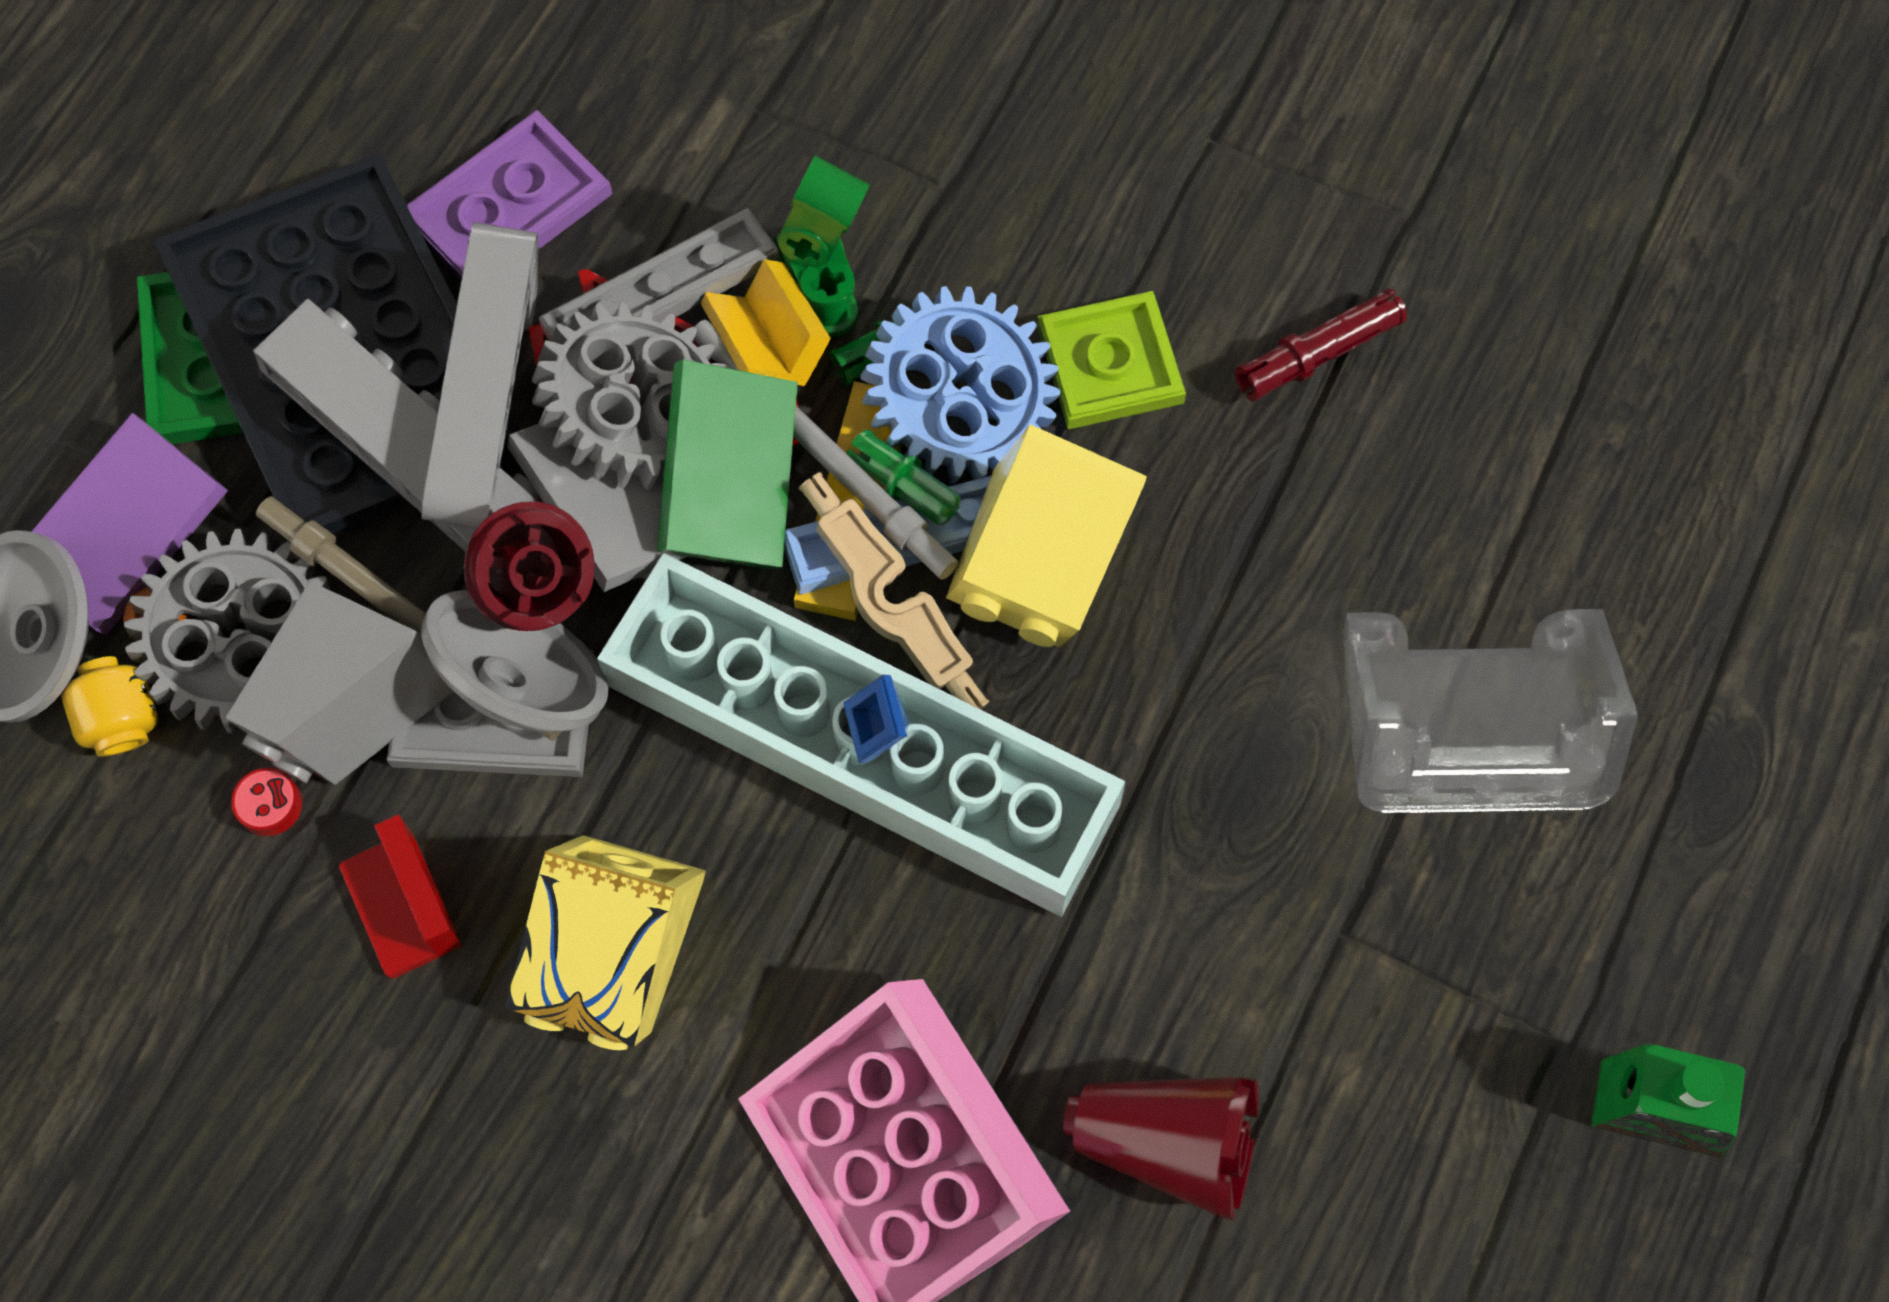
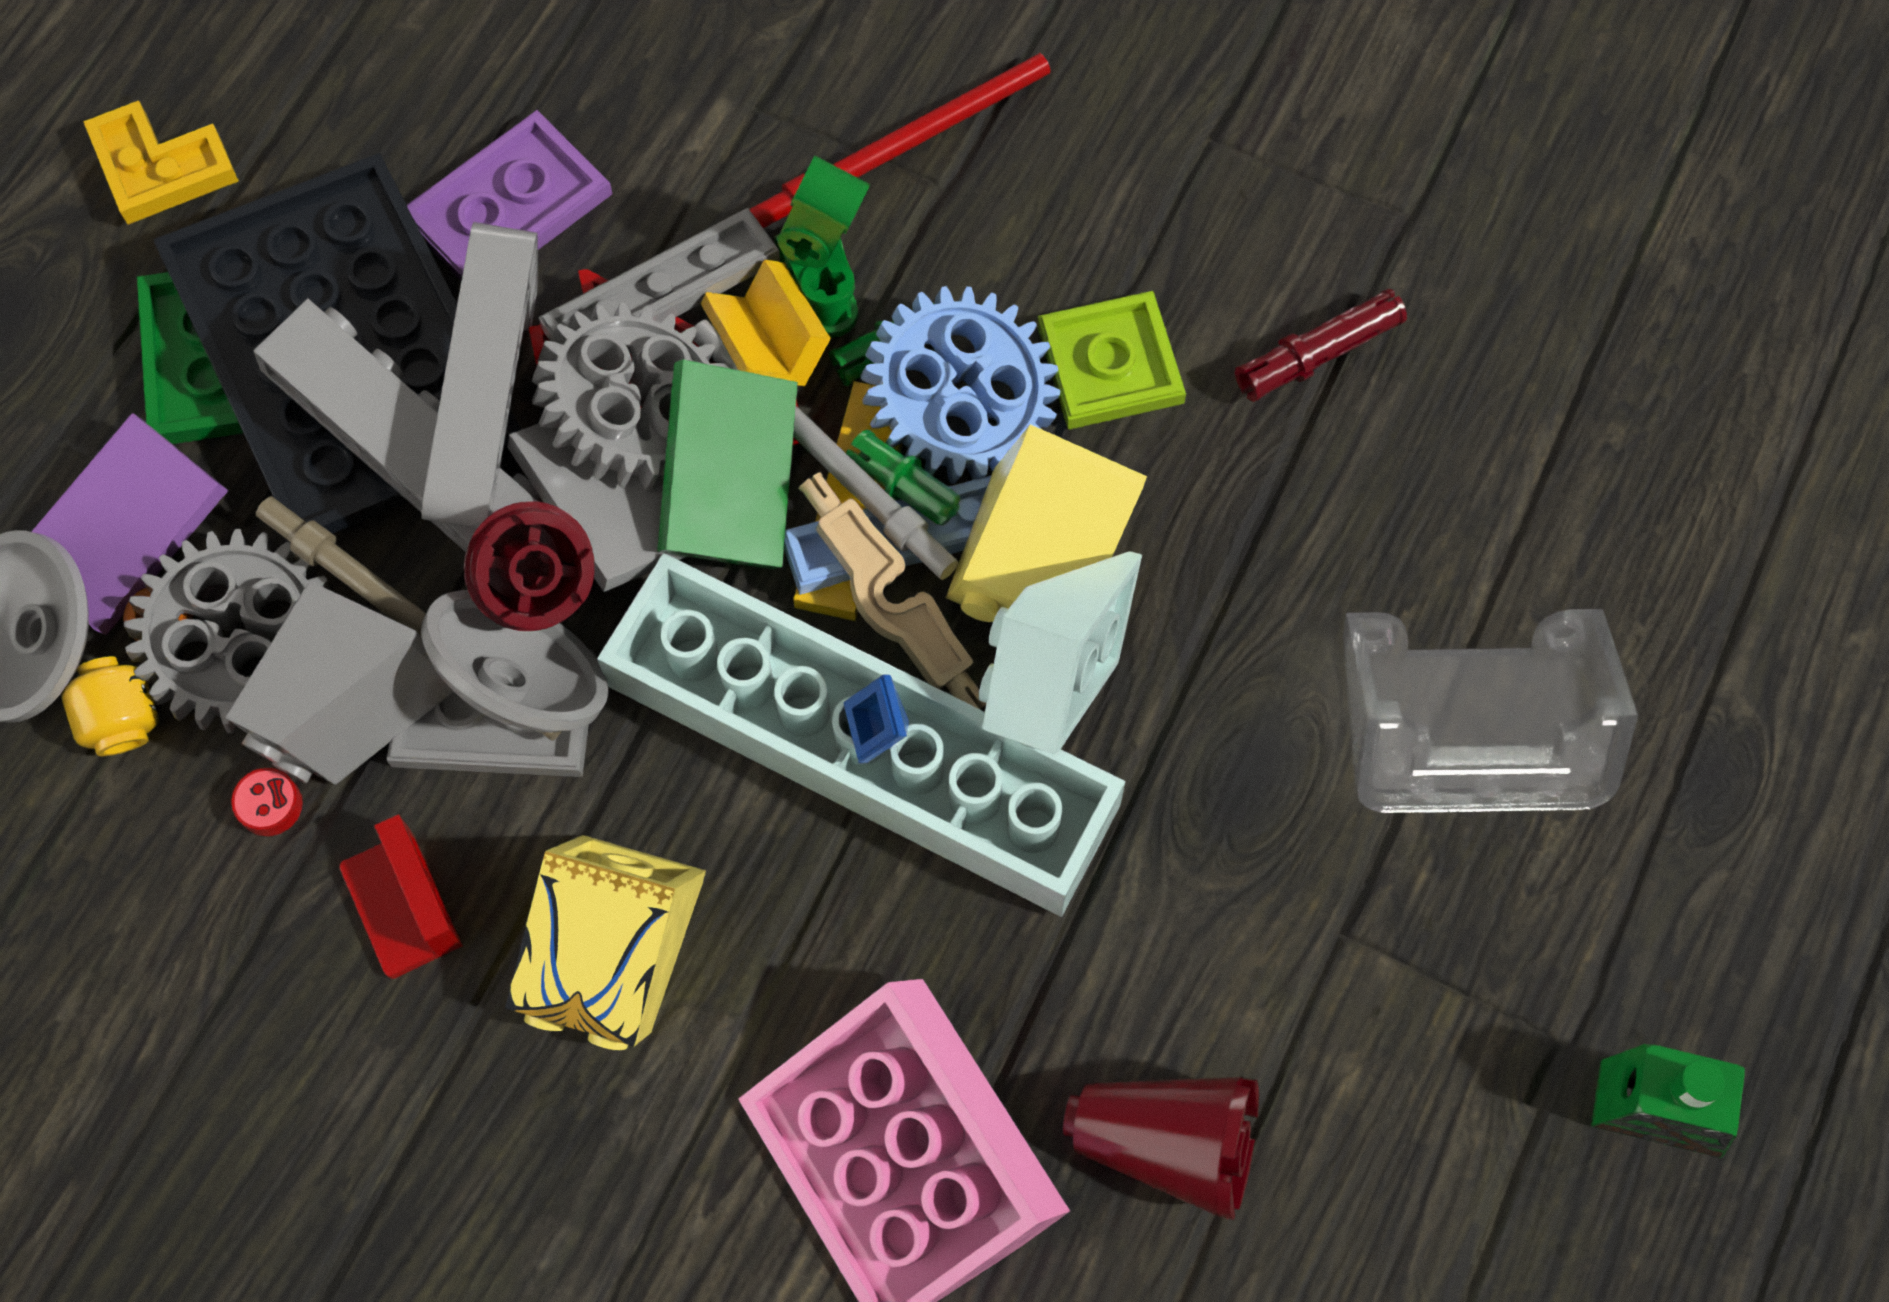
(154, 175): none -> yellow plate
(915, 132): none -> red bar
(1057, 651): none -> light aqua slope

